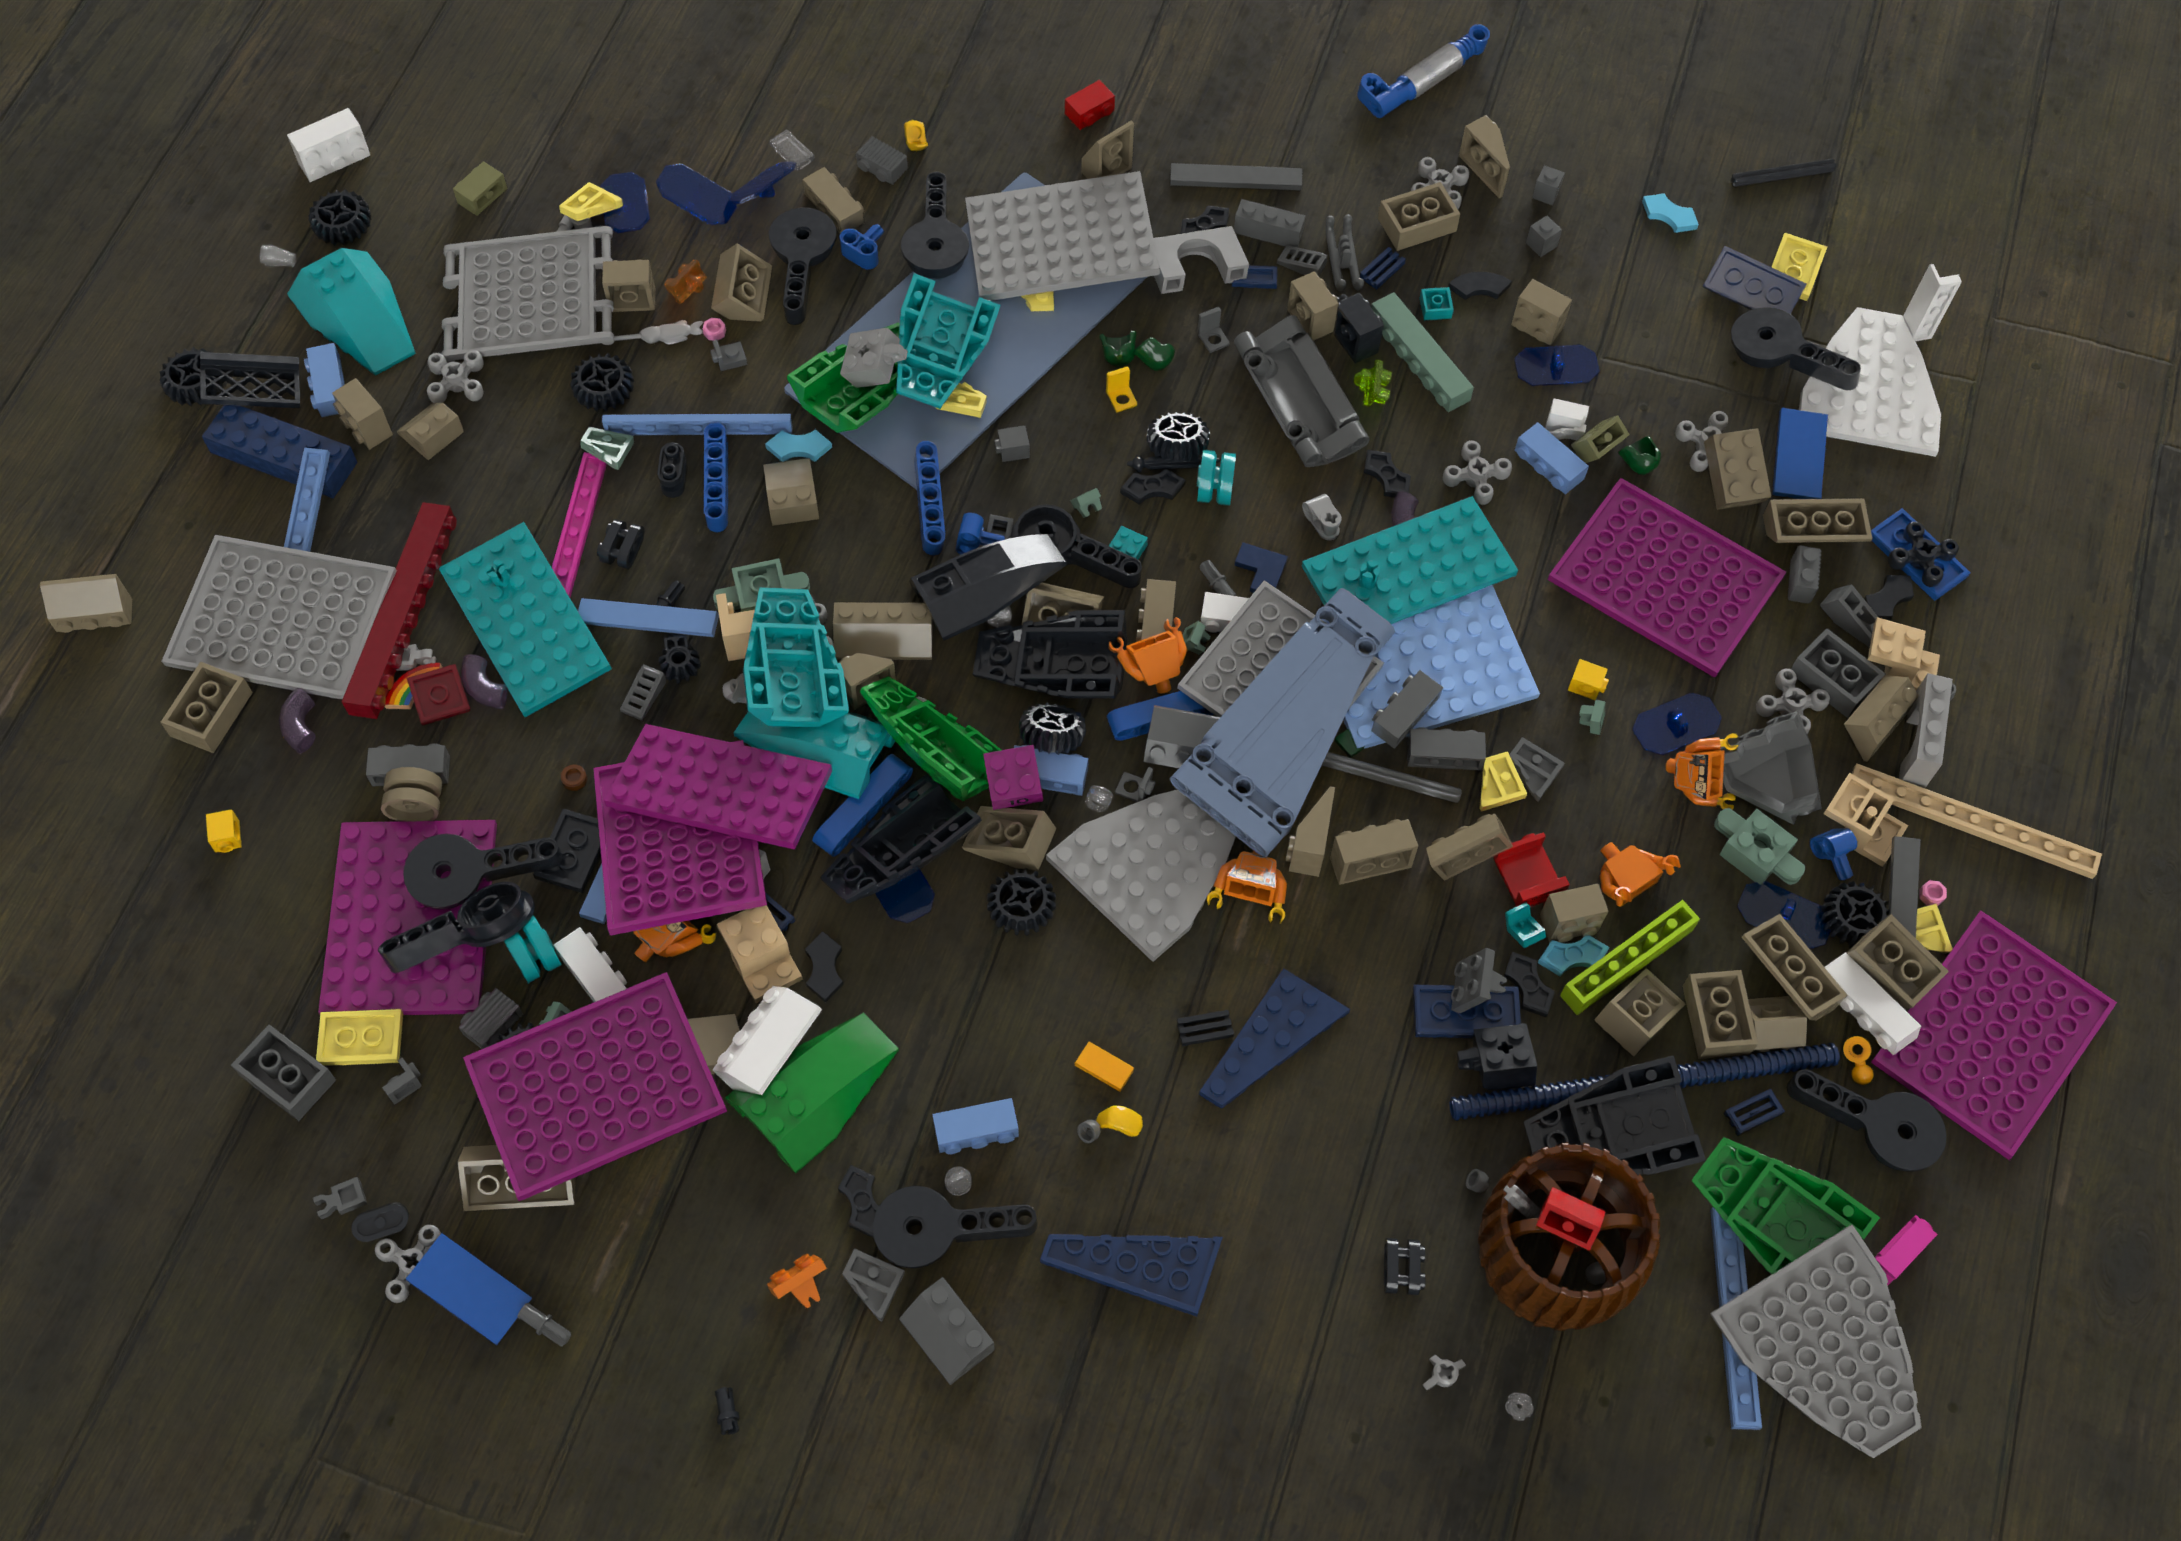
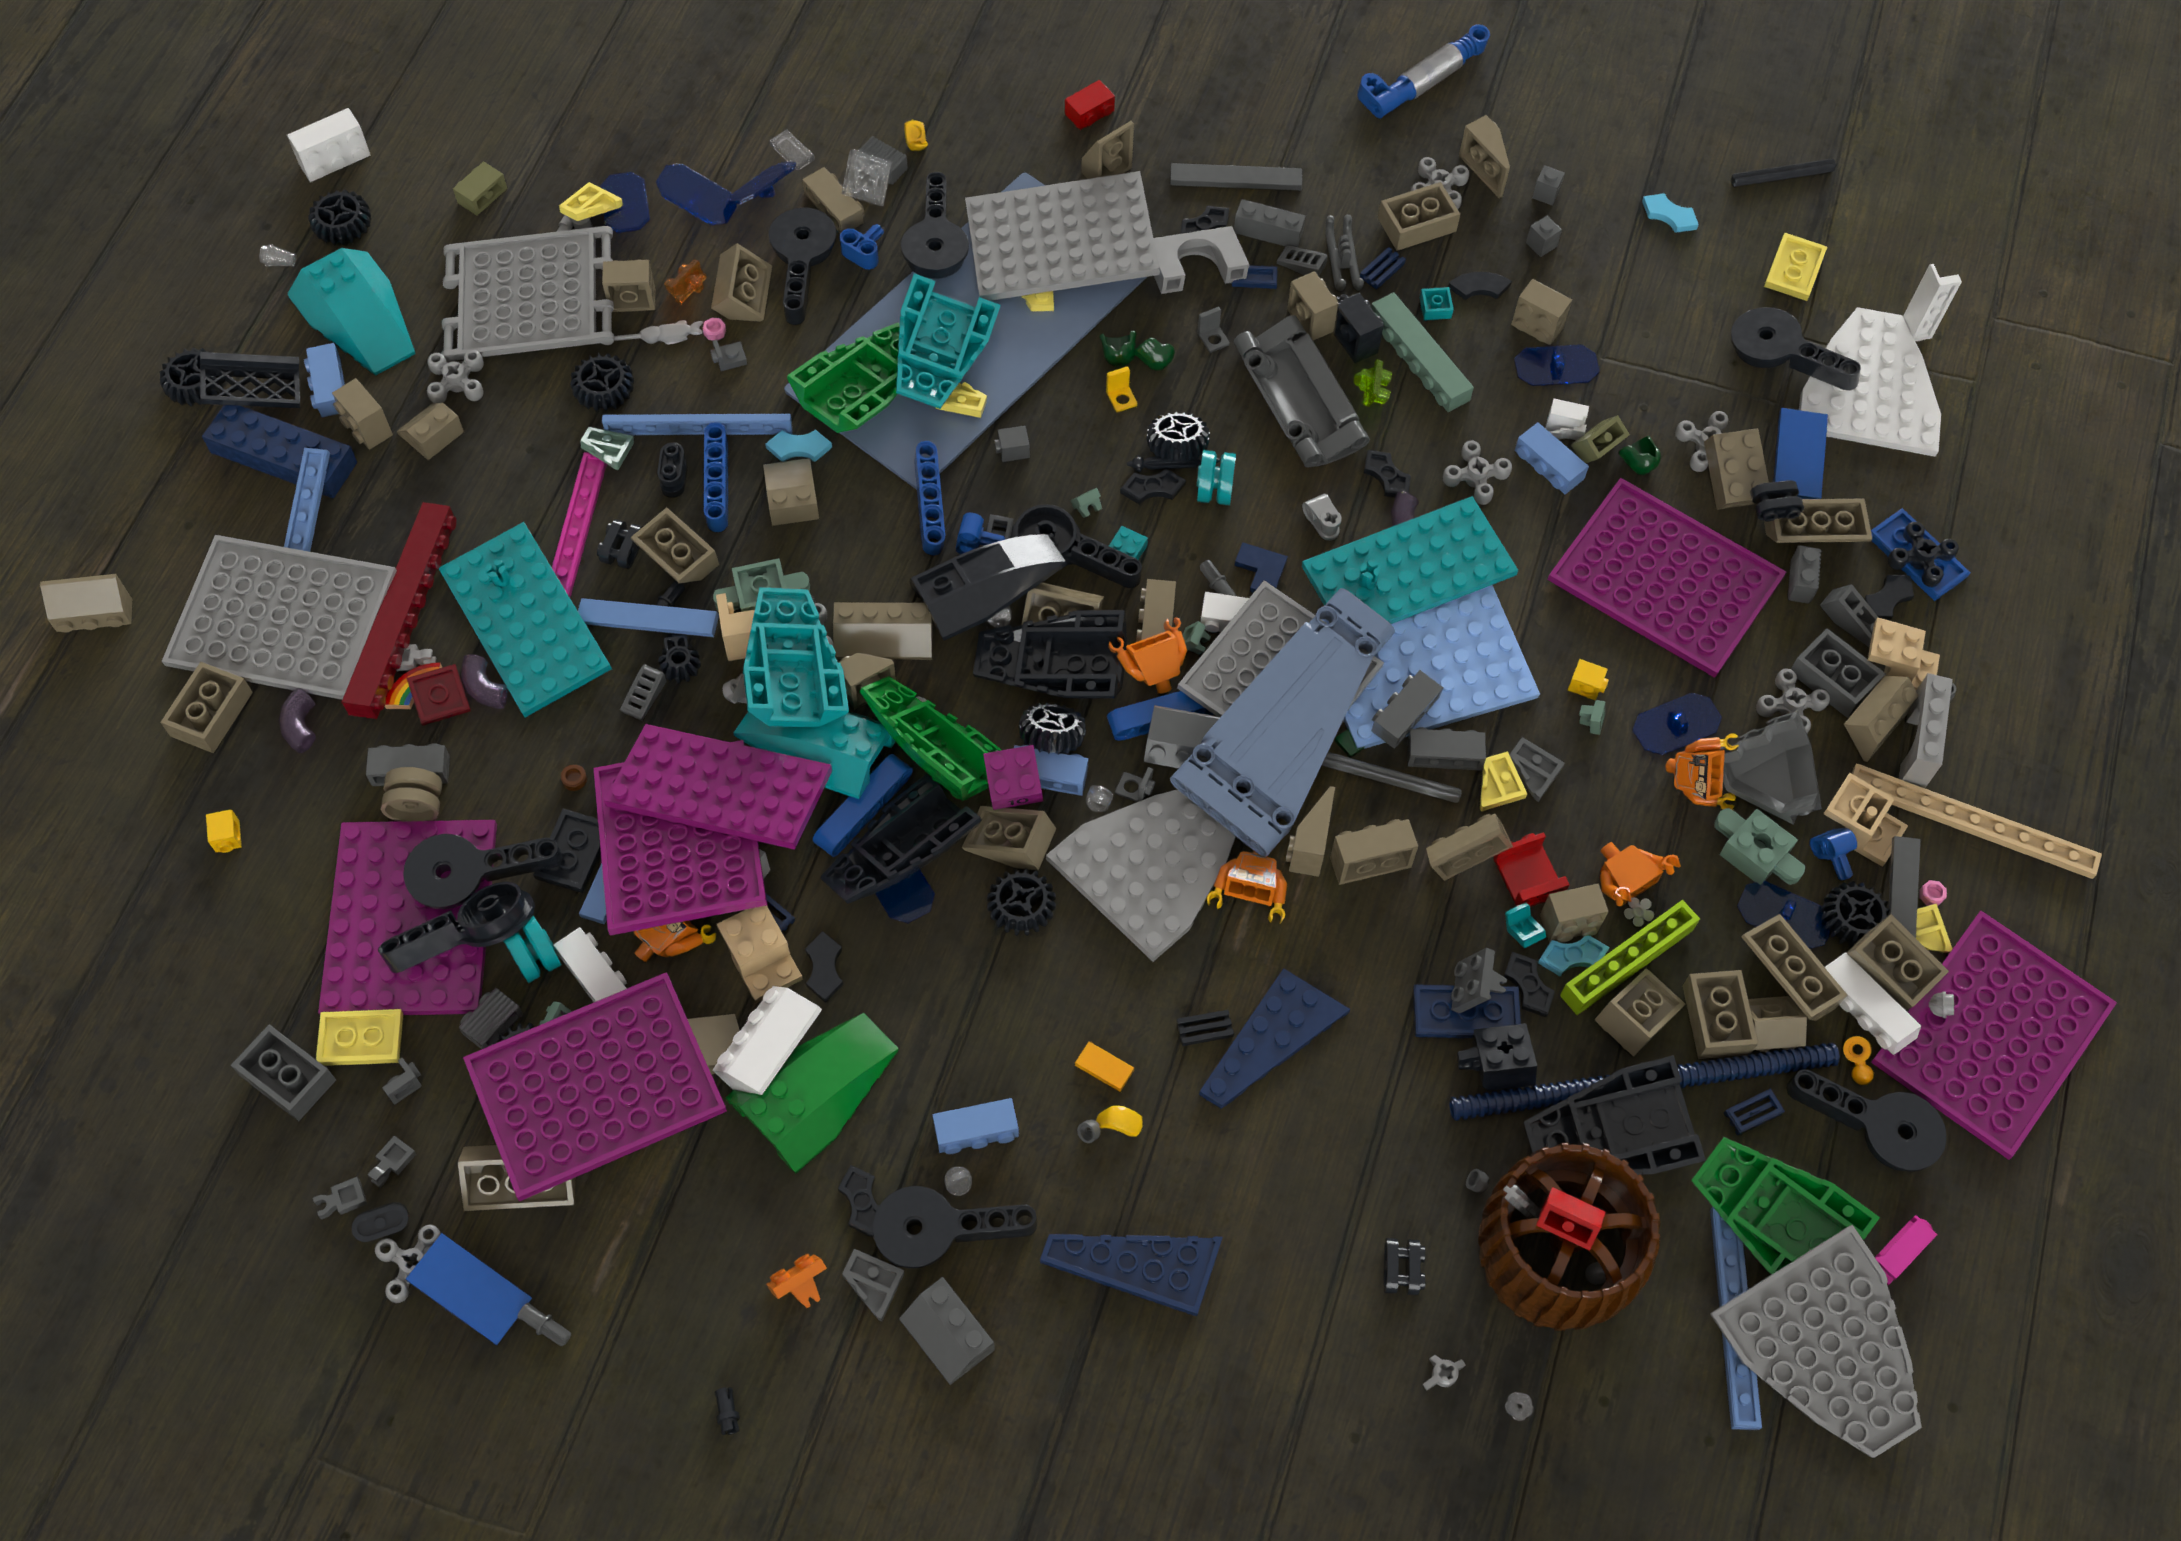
(393, 1158): none -> dark grey plate
(676, 548): none -> dark tan slope
(866, 177): none -> clear tile
(871, 357): light grey hinge -> none
(1639, 911): none -> light grey plant
(1752, 282): dark blue piece -> none
(1777, 500): none -> black brick
(1942, 1004): none -> light grey plate

